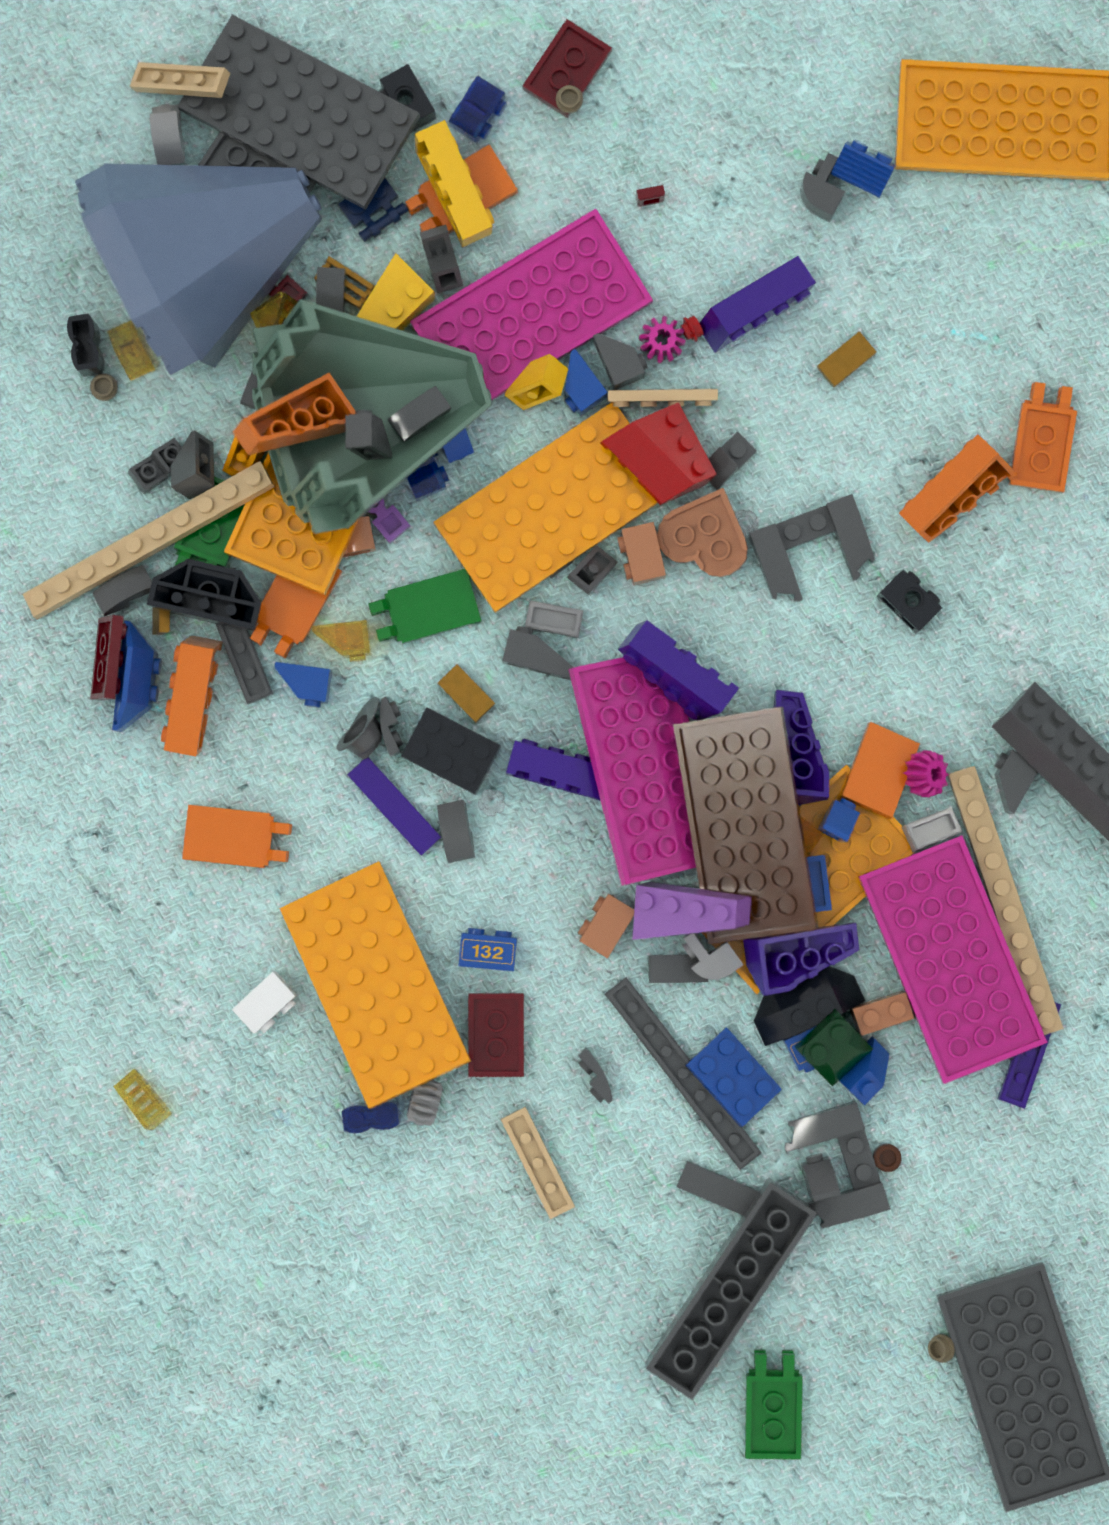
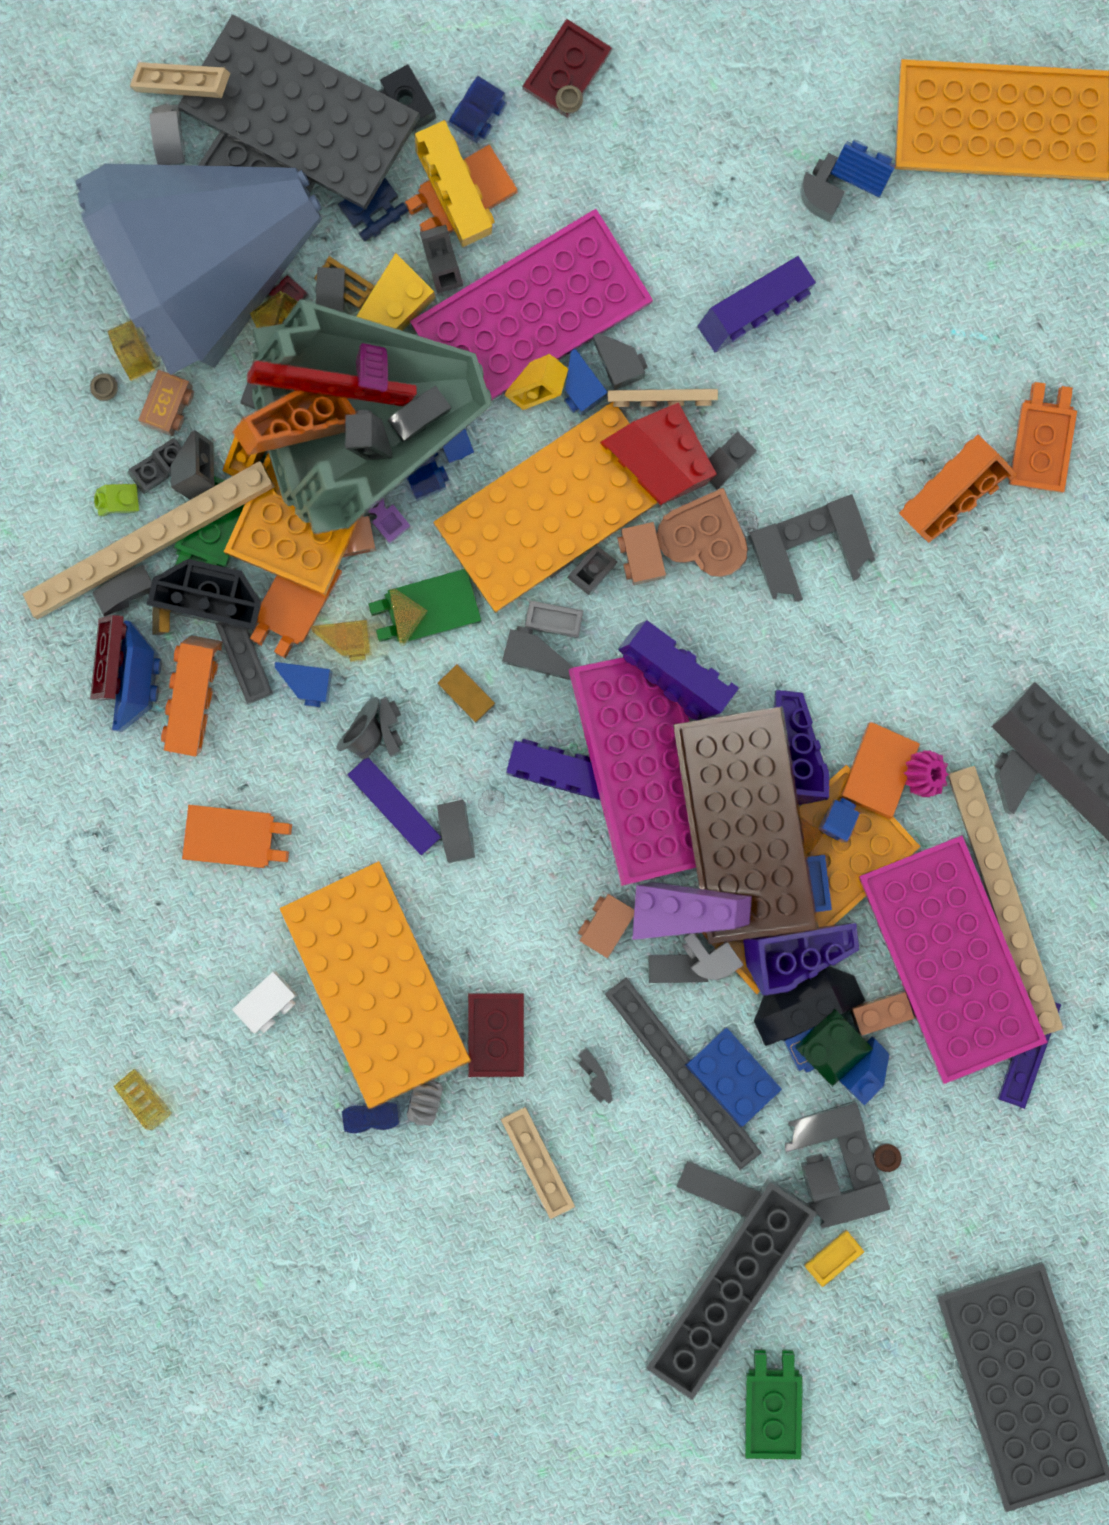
(85, 338): black brick -> none
(116, 499): none -> lime bracket
(166, 403): none -> nougat brick
(327, 383): none -> red tile
(372, 367): none -> magenta slope
(407, 615): none -> clear yellow slope
(451, 751): black brick -> none
(488, 951): blue brick -> none
(650, 195): dark red tile -> none
(652, 336): dark pink gear -> none
(692, 328): red plate -> none
(834, 1258): none -> yellow tile
(846, 359): pearl gold tile -> none
(894, 597): black brick -> none
(932, 829): light grey tile -> none
(941, 1348): dark tan plate -> none

